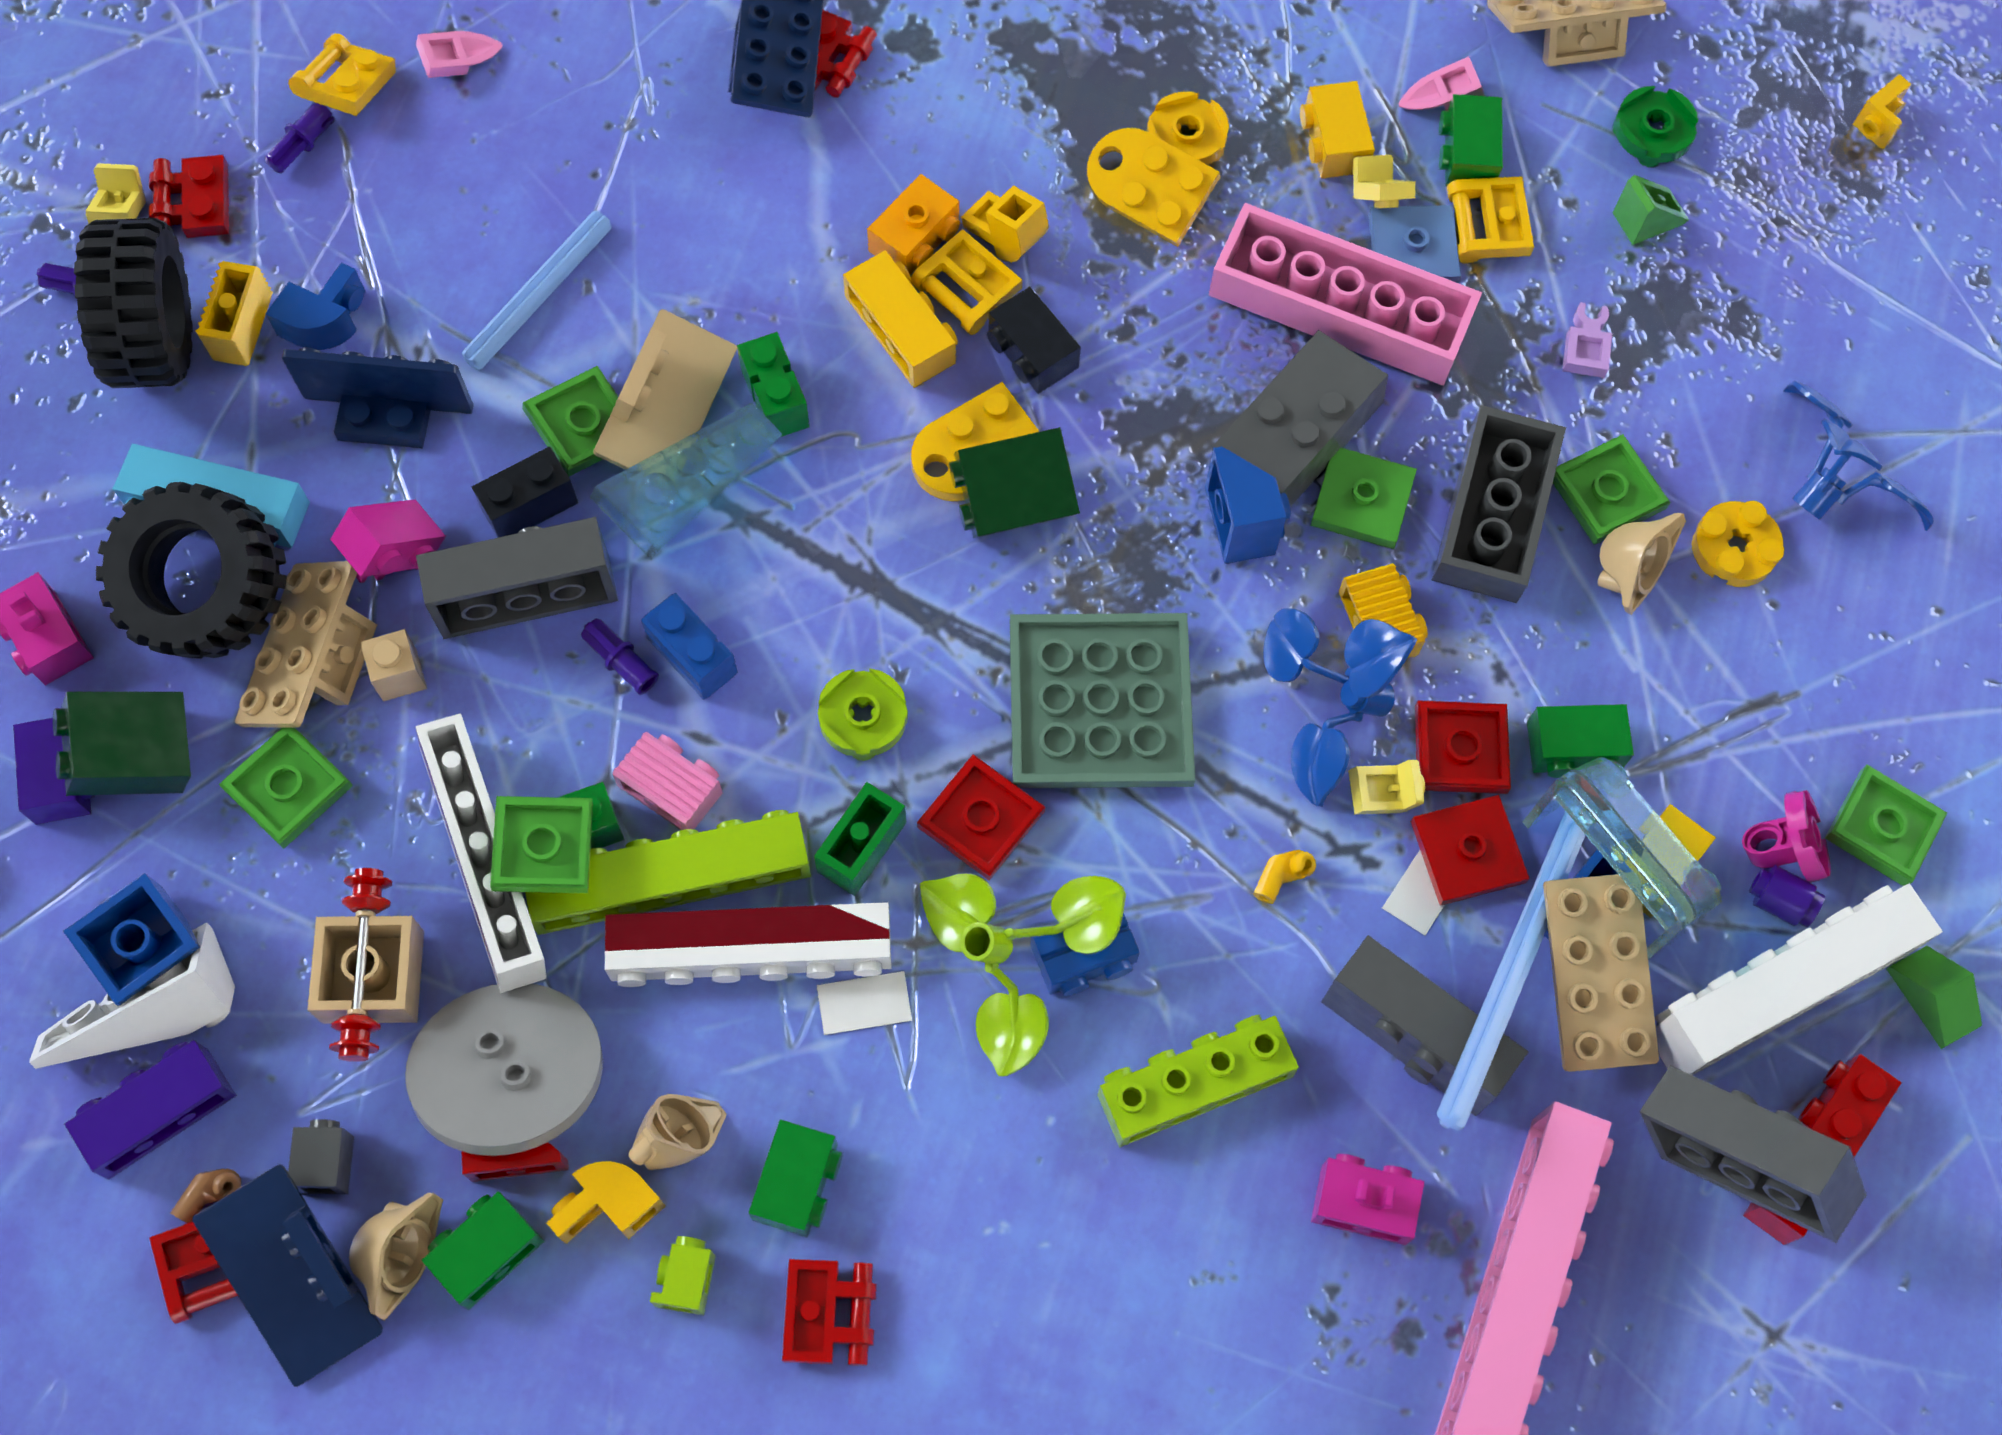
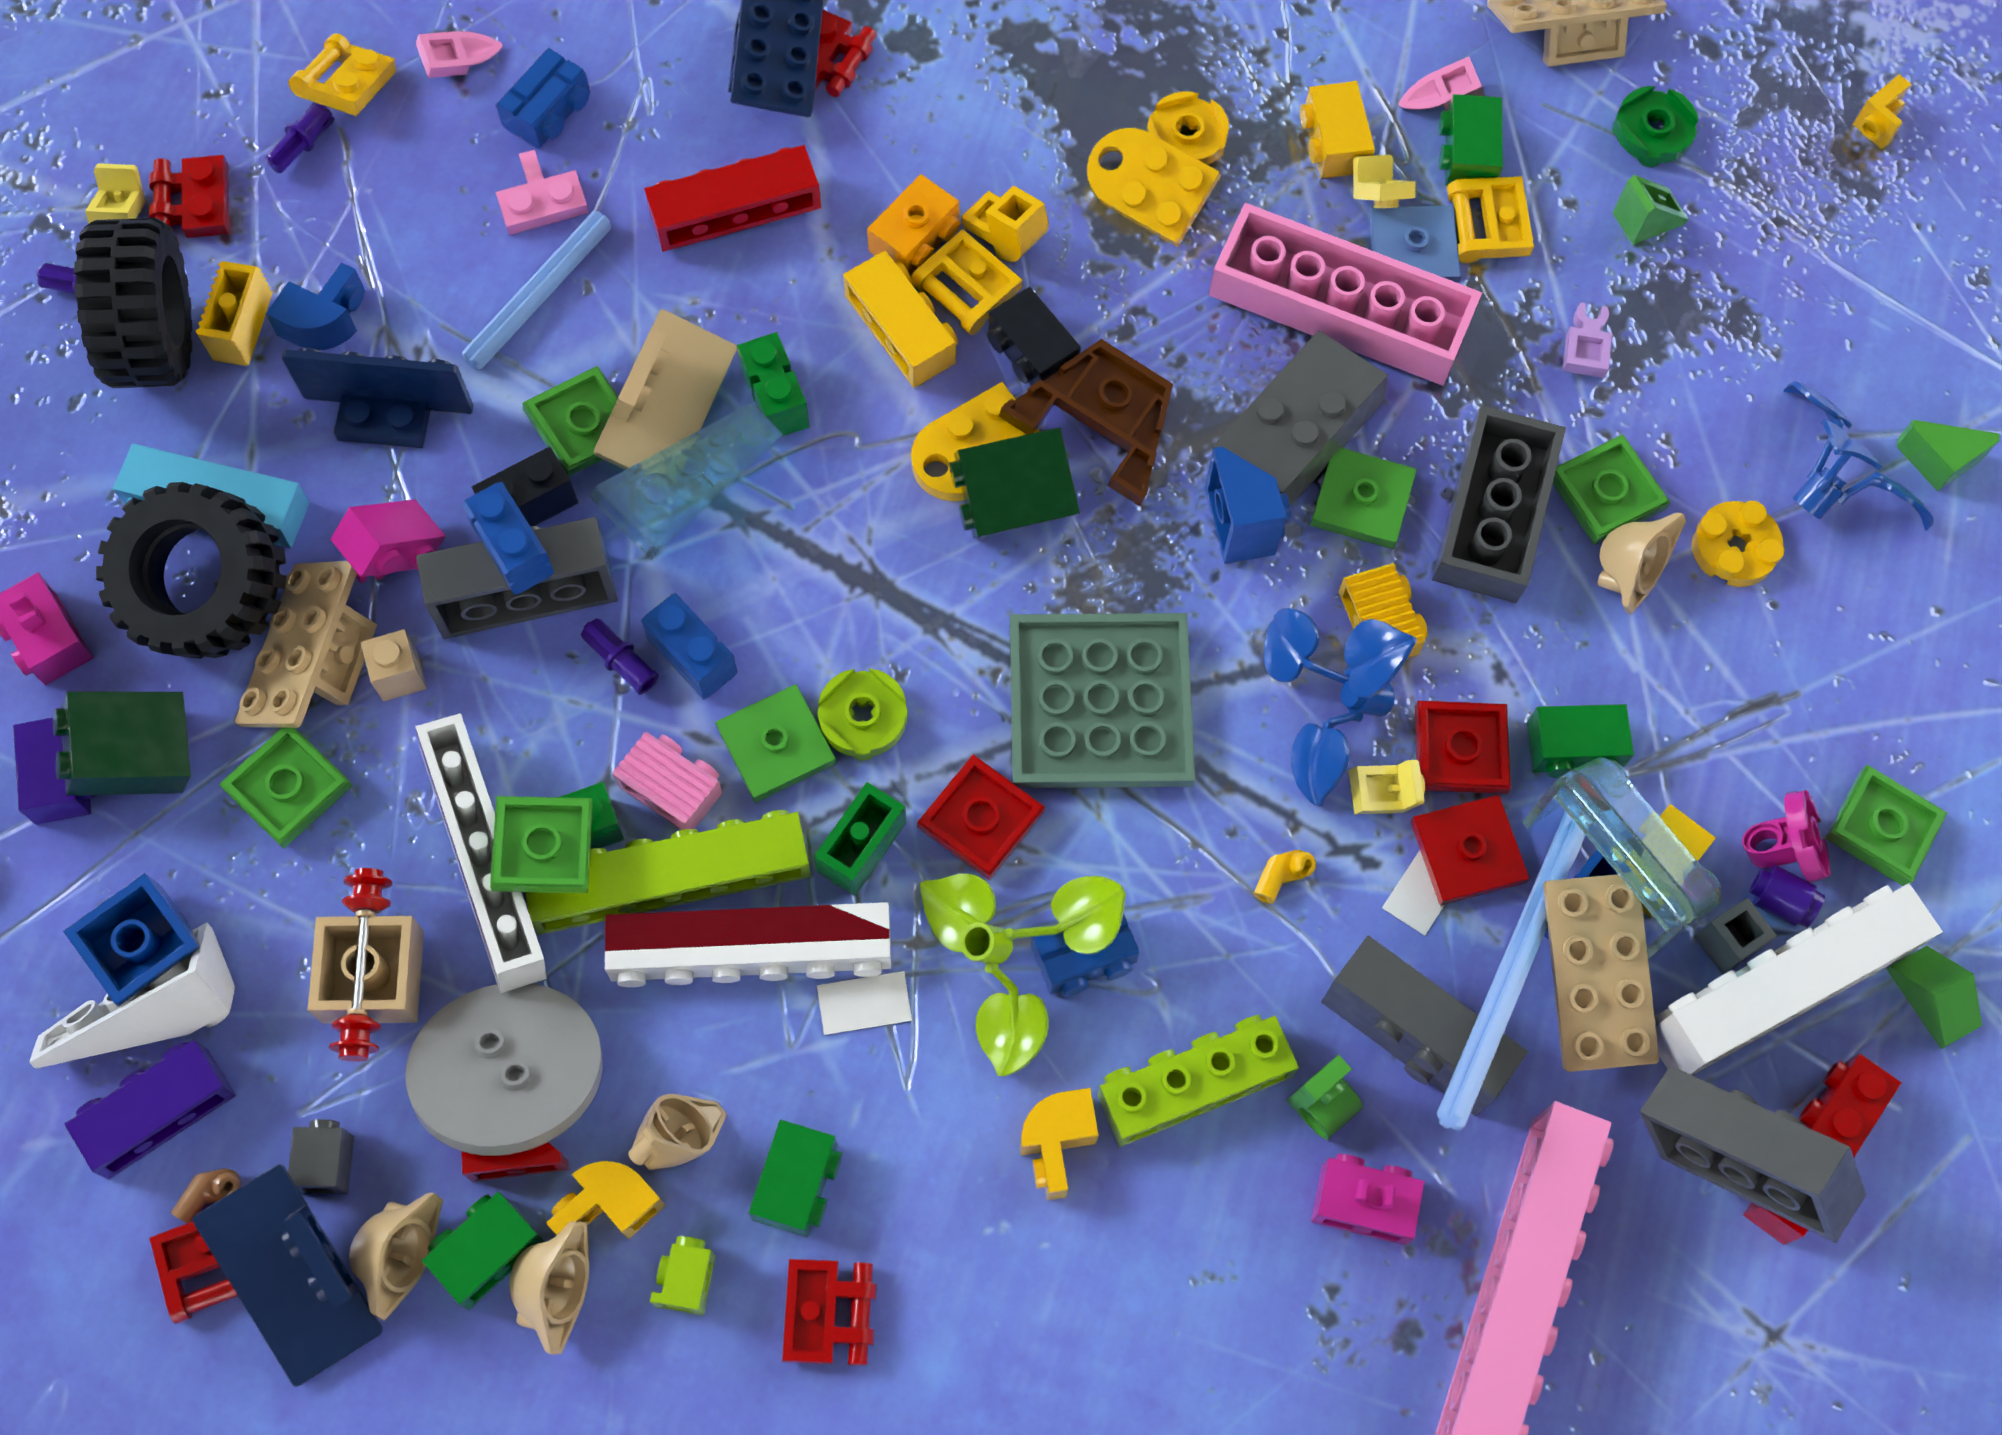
(508, 538): none -> blue brick
(541, 199): none -> bright pink plate
(544, 98): none -> blue brick
(551, 1285): none -> tan hat
(733, 197): none -> red brick
(775, 743): none -> bright green plate
(1053, 1125): none -> yellow brick
(1109, 396): none -> reddish brown wing
(1327, 1099): none -> bright green plate
(1735, 936): none -> dark grey brick
(1944, 450): none -> bright green slope

